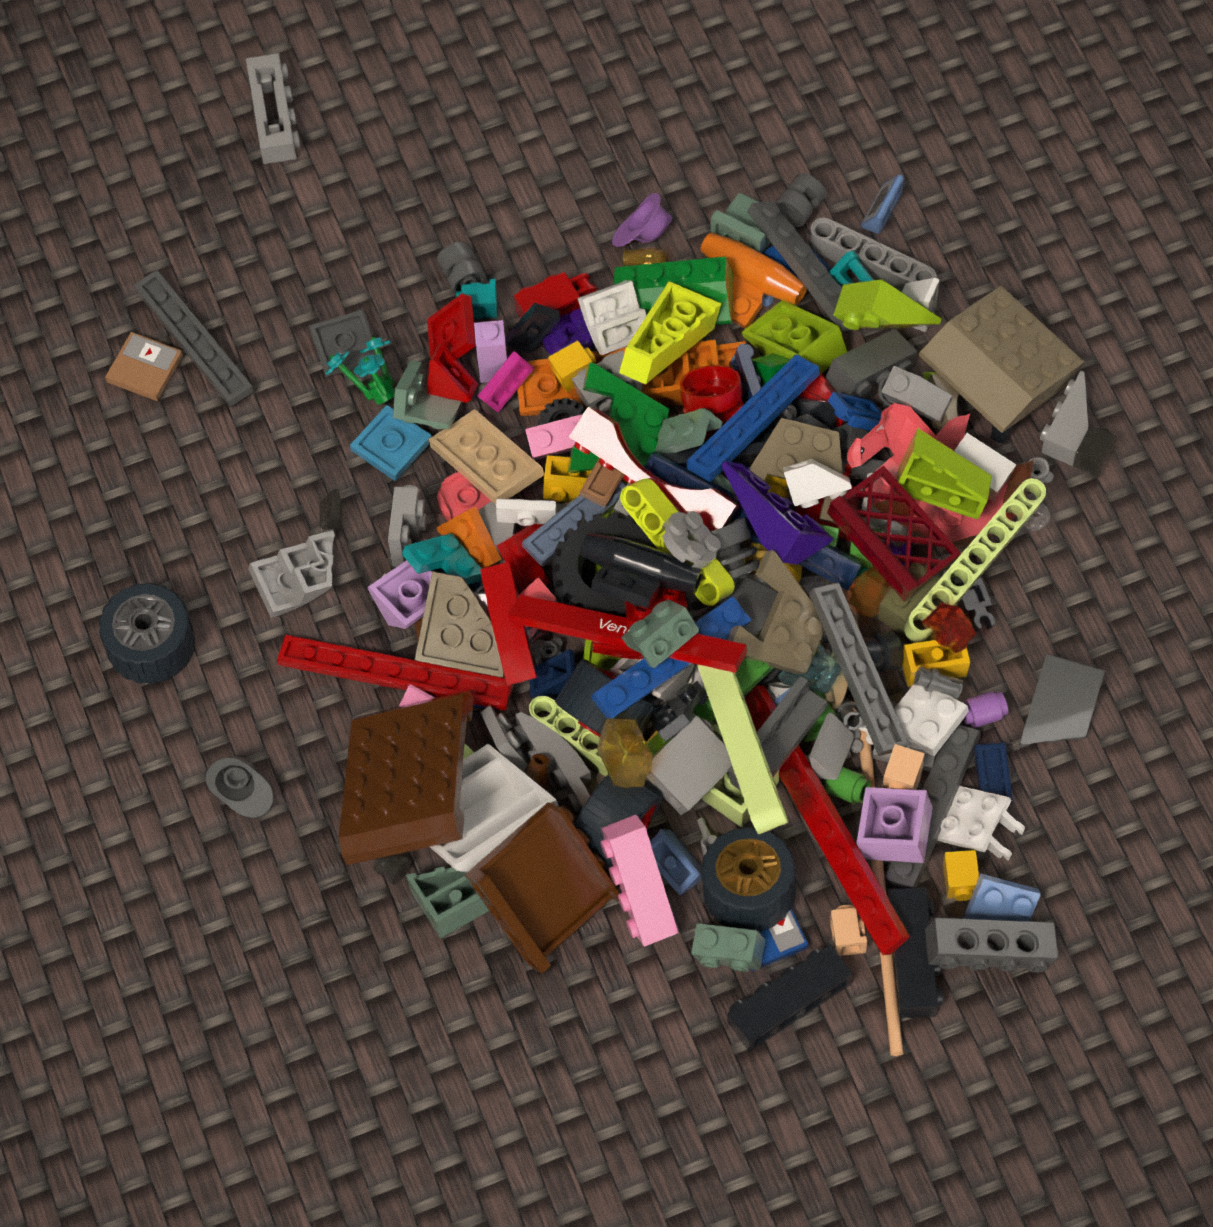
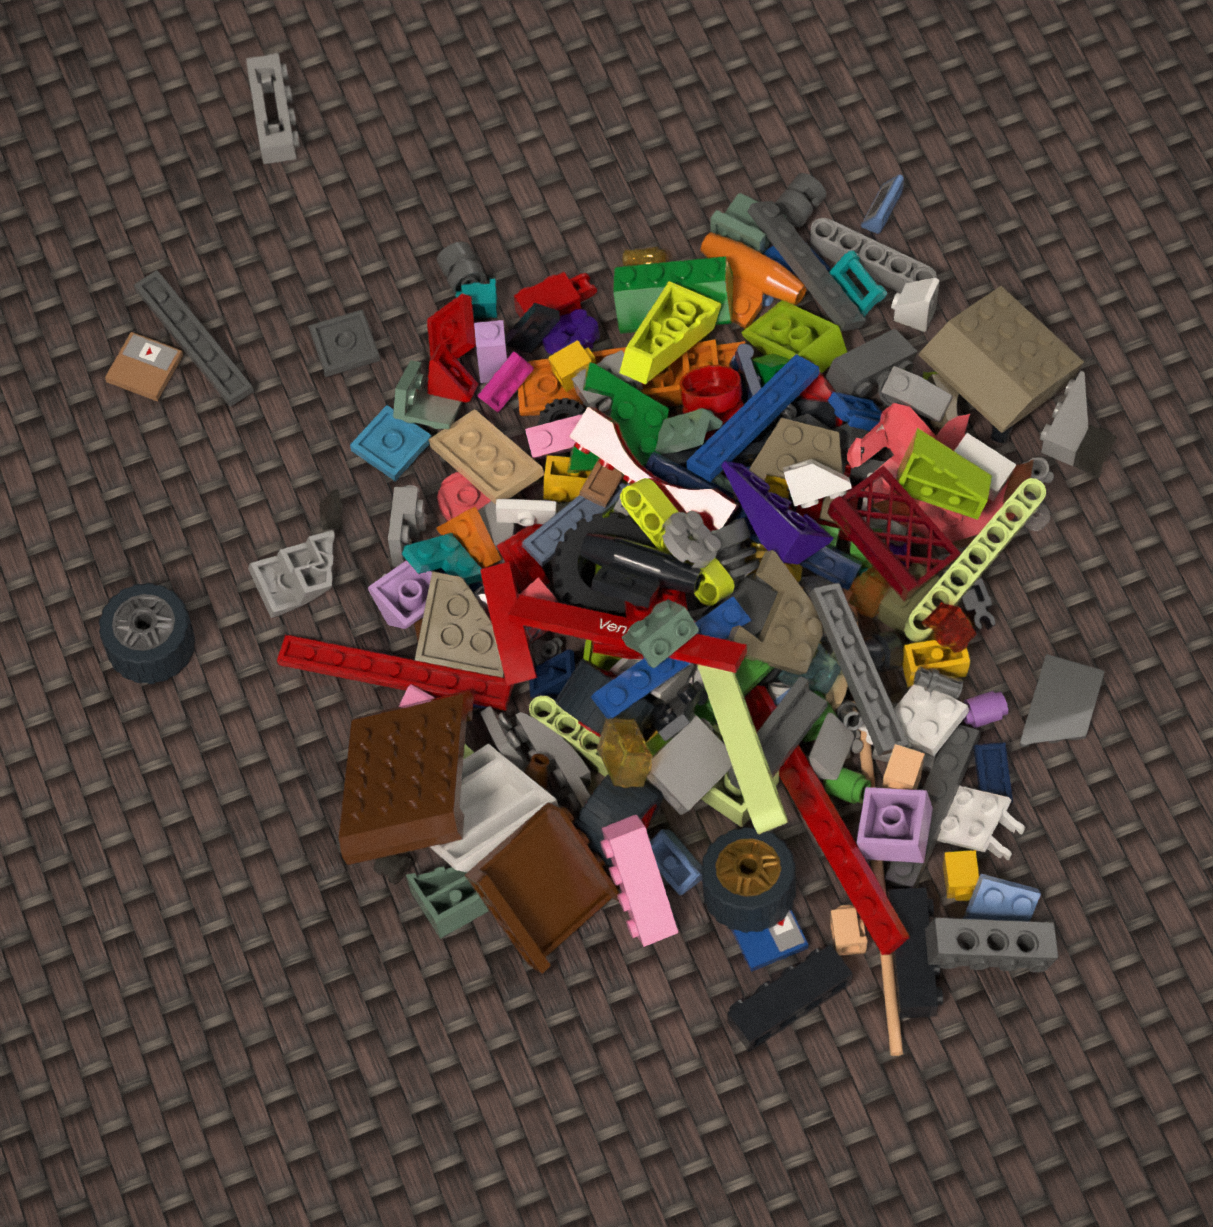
(240, 786): dark grey piece -> none
(380, 386): plant -> none
(612, 316): white slope -> none
(644, 224): medium lavender piece -> none
(707, 838): light grey hand -> none
(728, 947): sand green brick -> none
(880, 307): lime slope -> none

